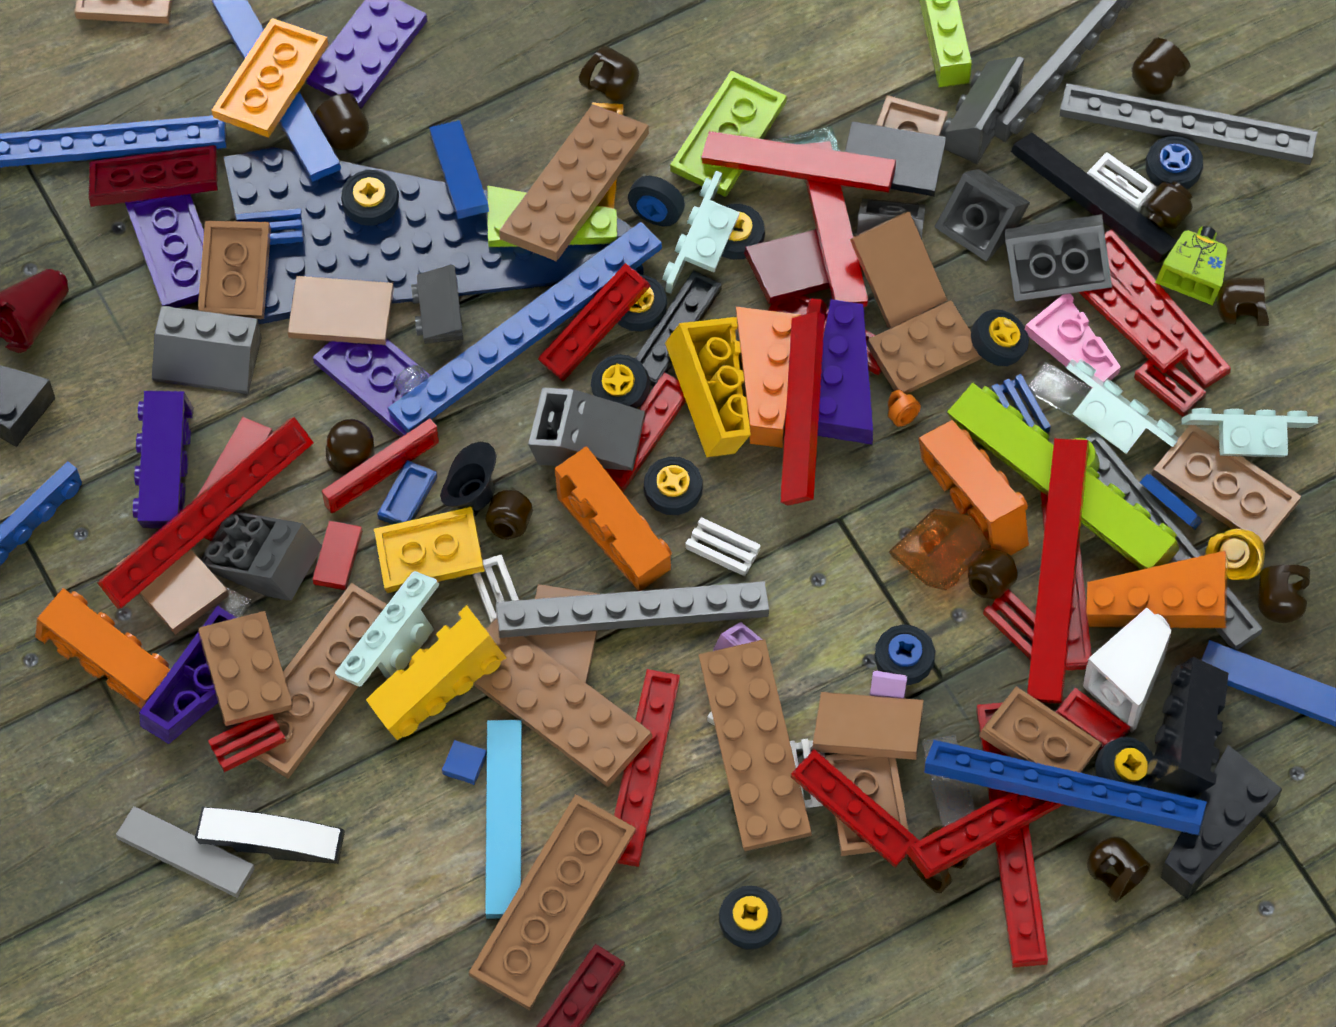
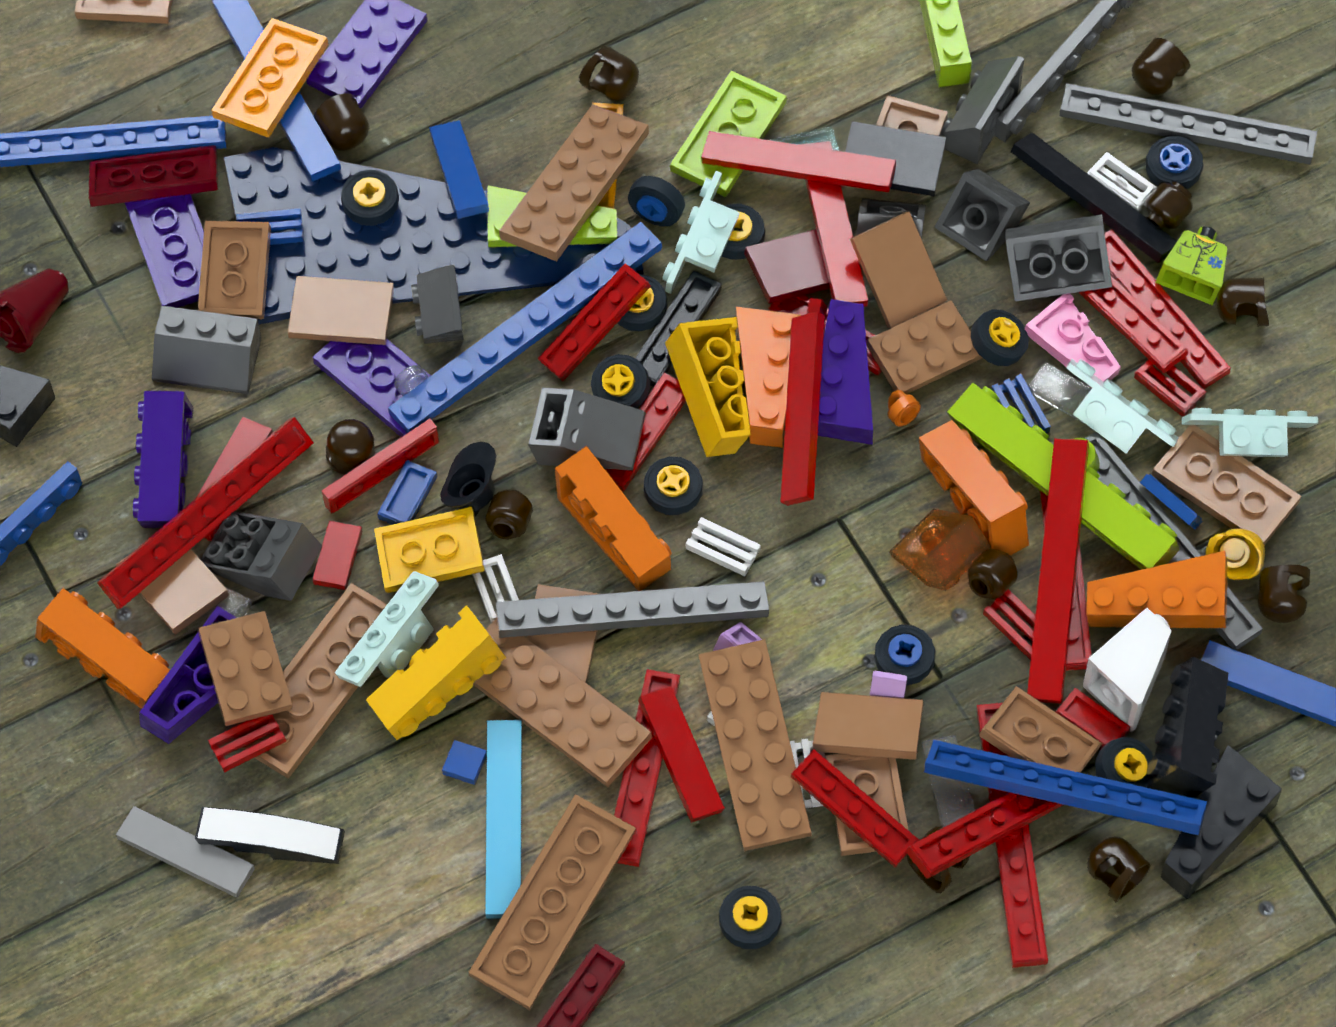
(681, 754): none -> red tile

